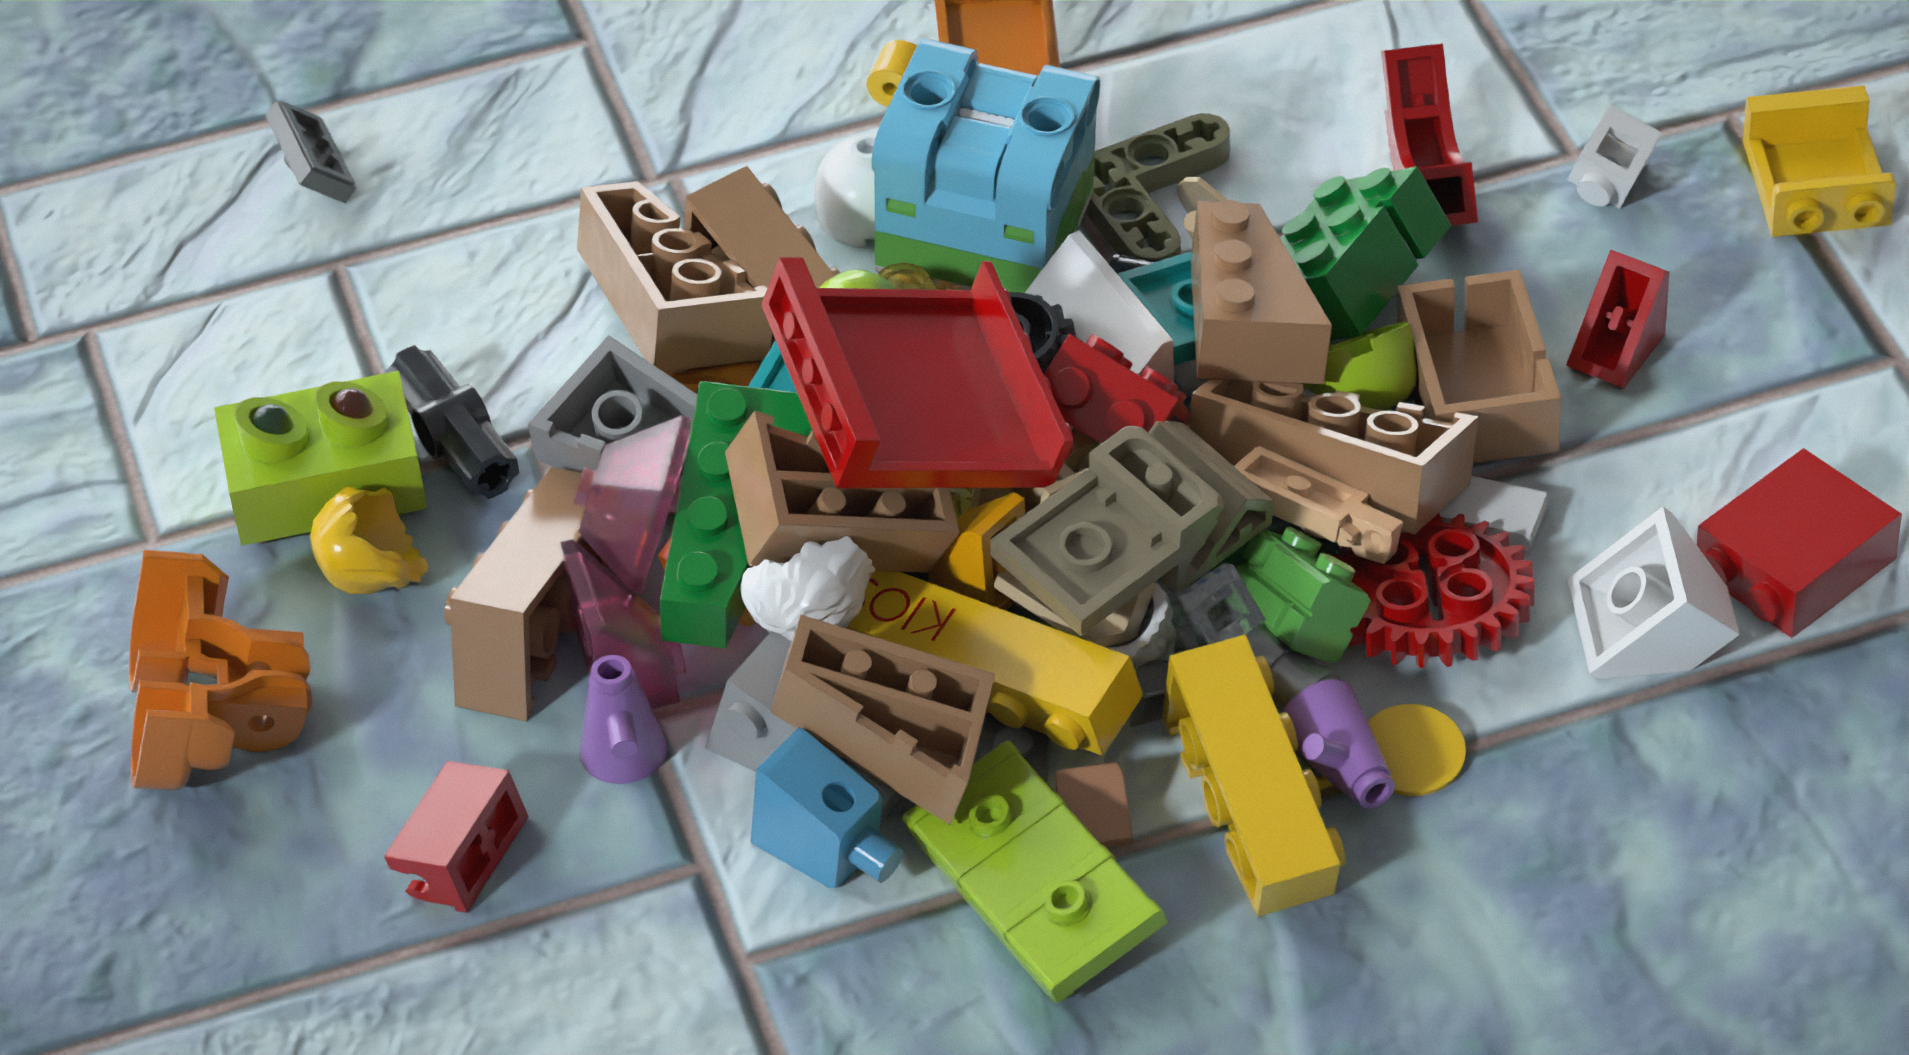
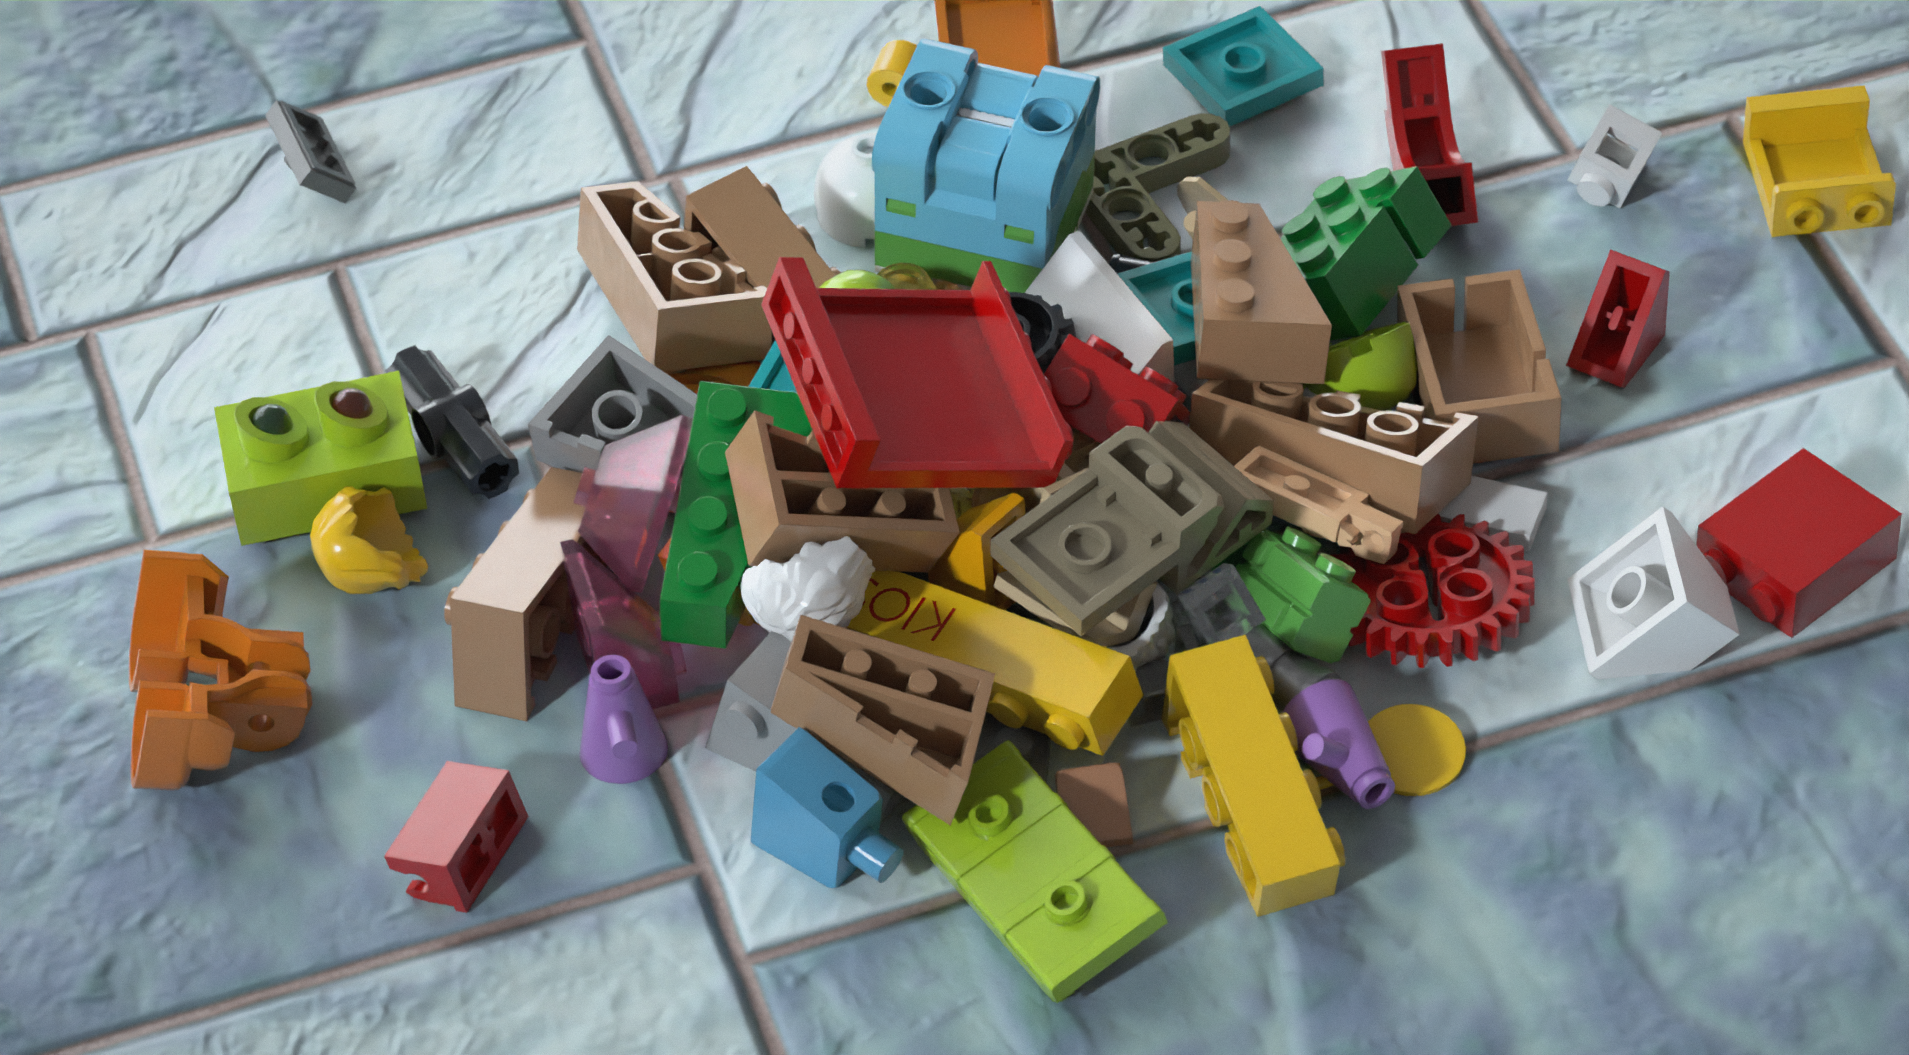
(1243, 66): none -> teal plate

